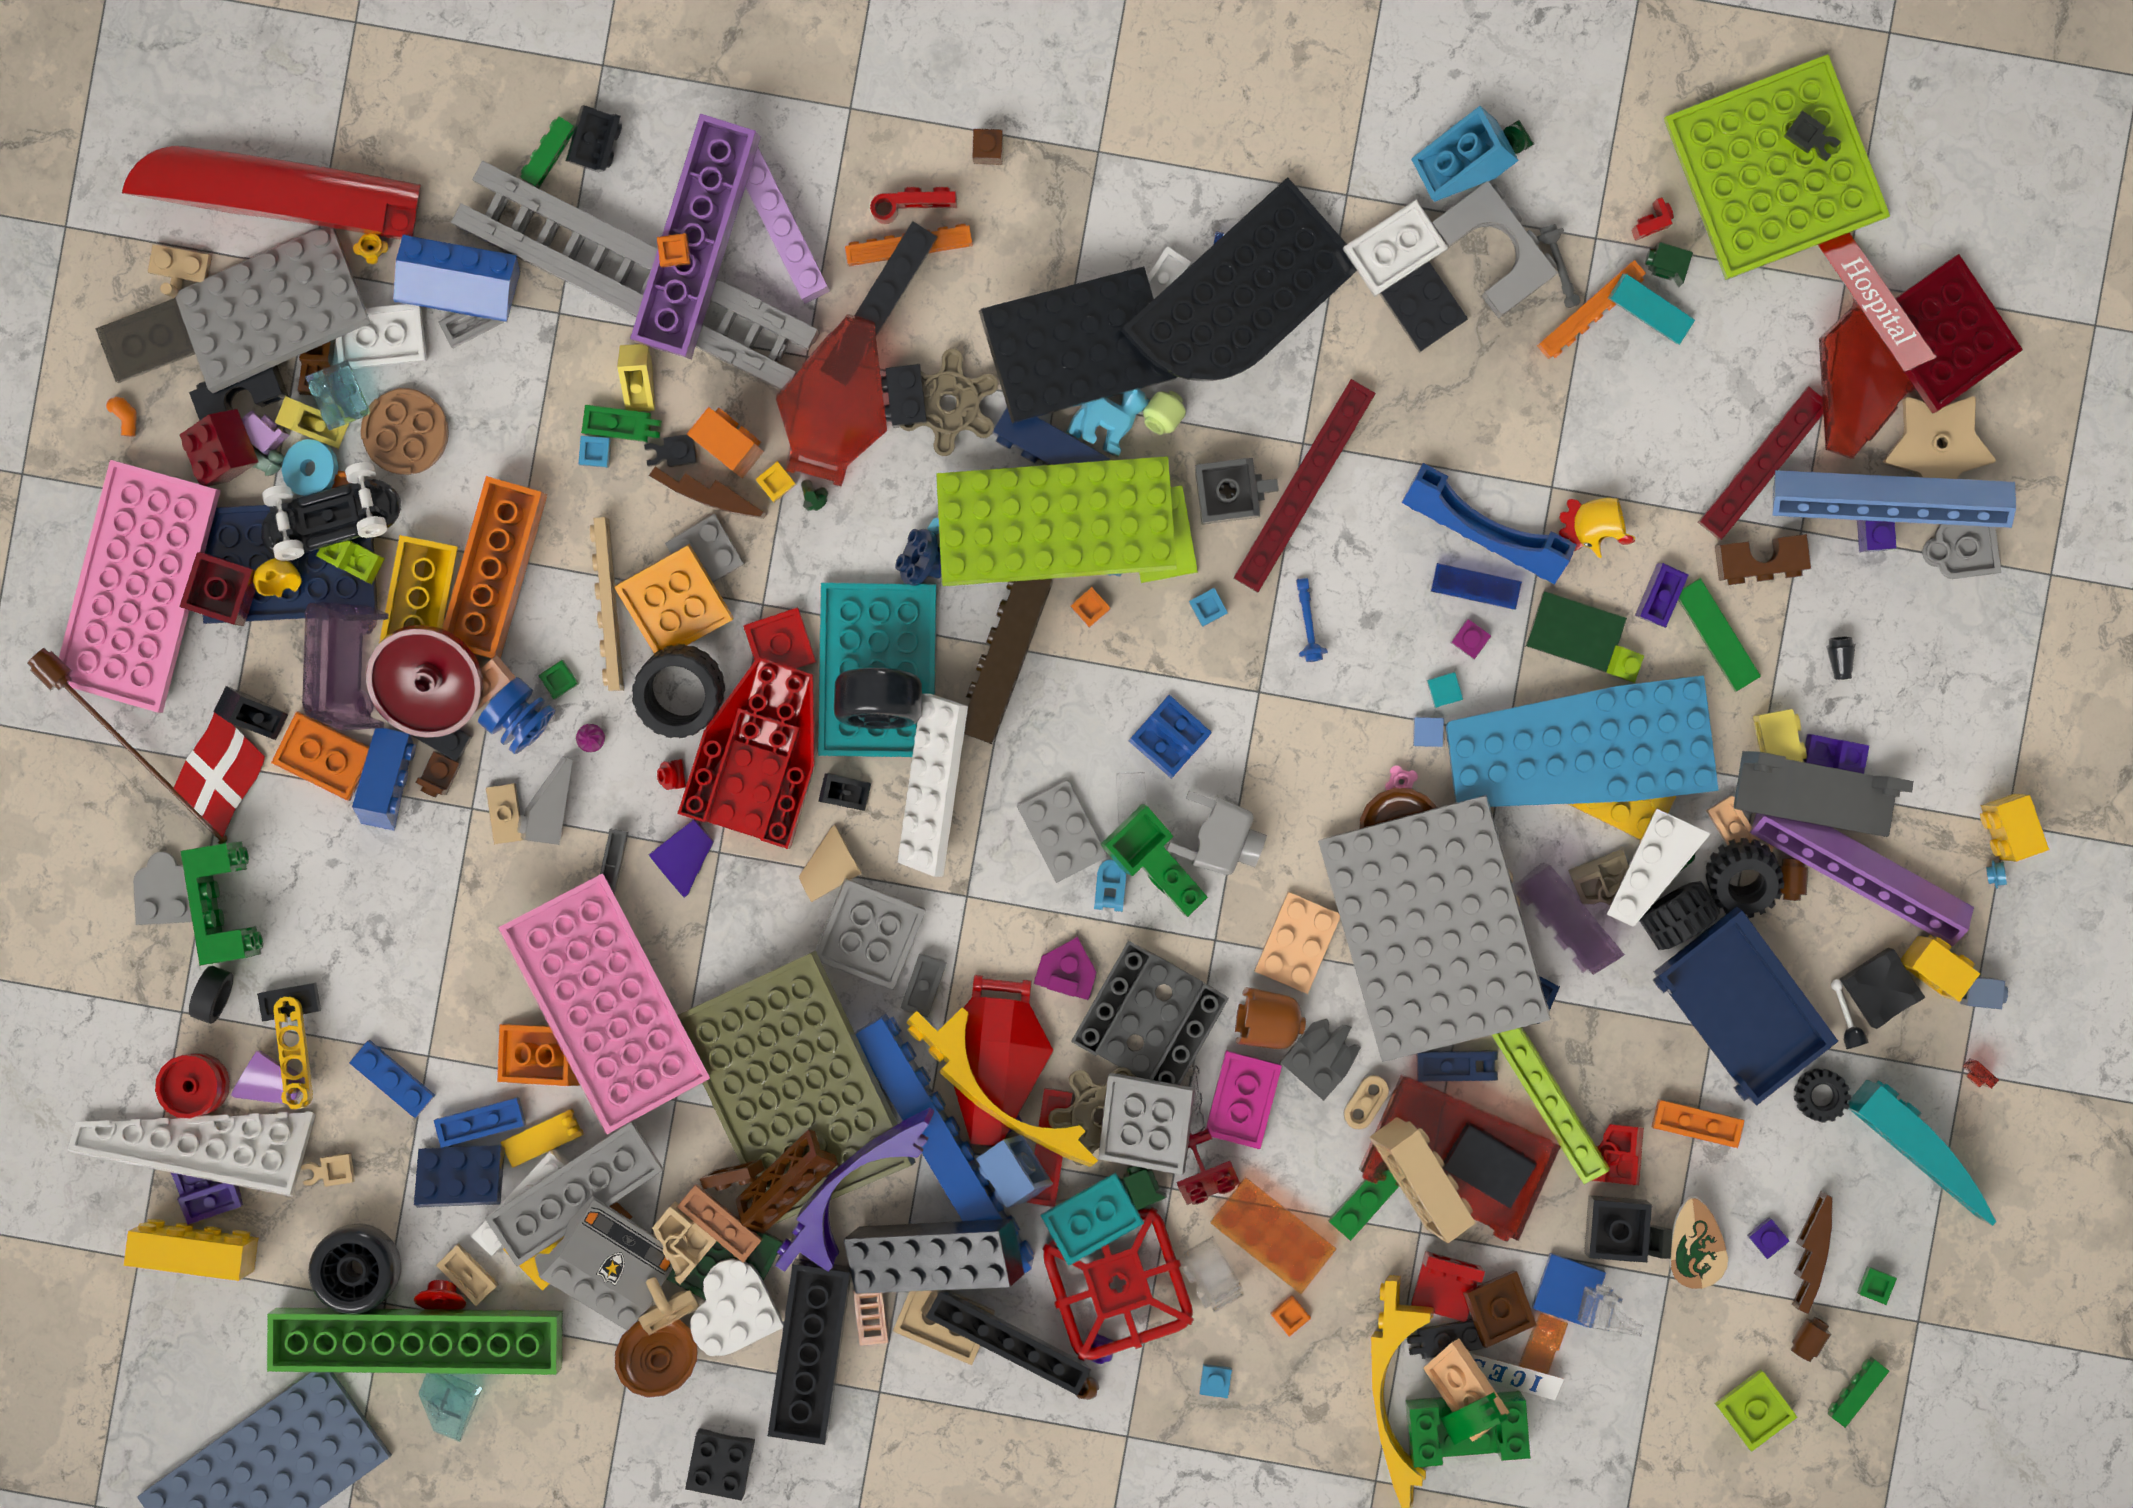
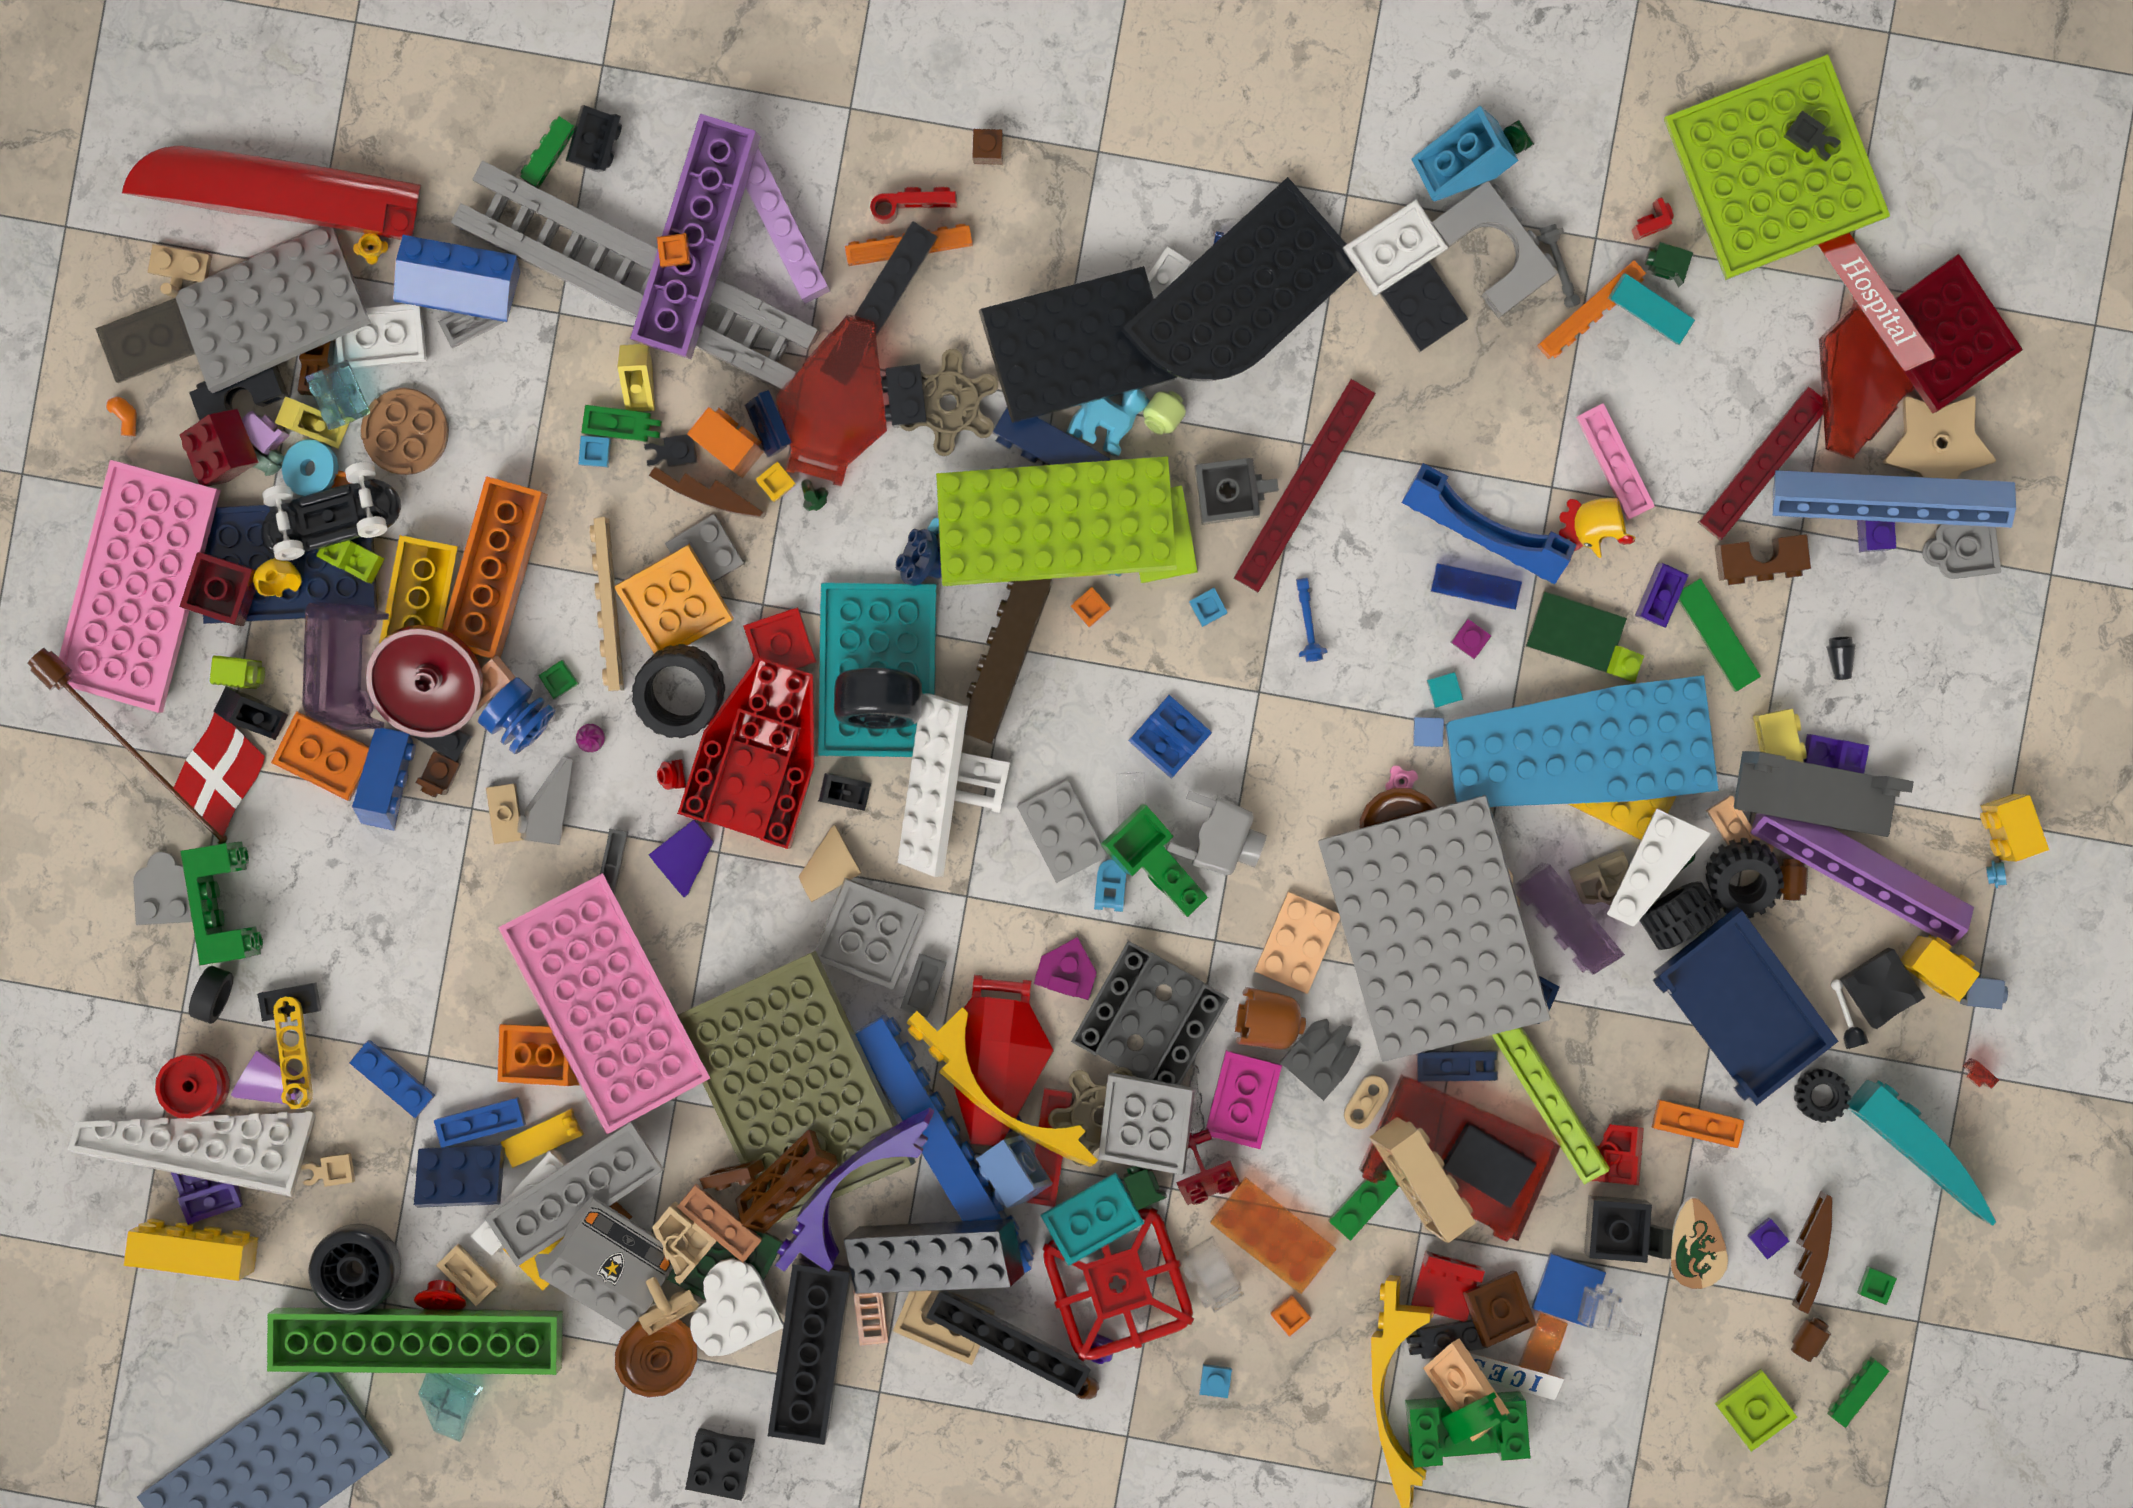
(236, 672): none -> lime brick
(768, 423): none -> dark blue plate
(985, 773): none -> white plate
(1615, 461): none -> bright pink plate

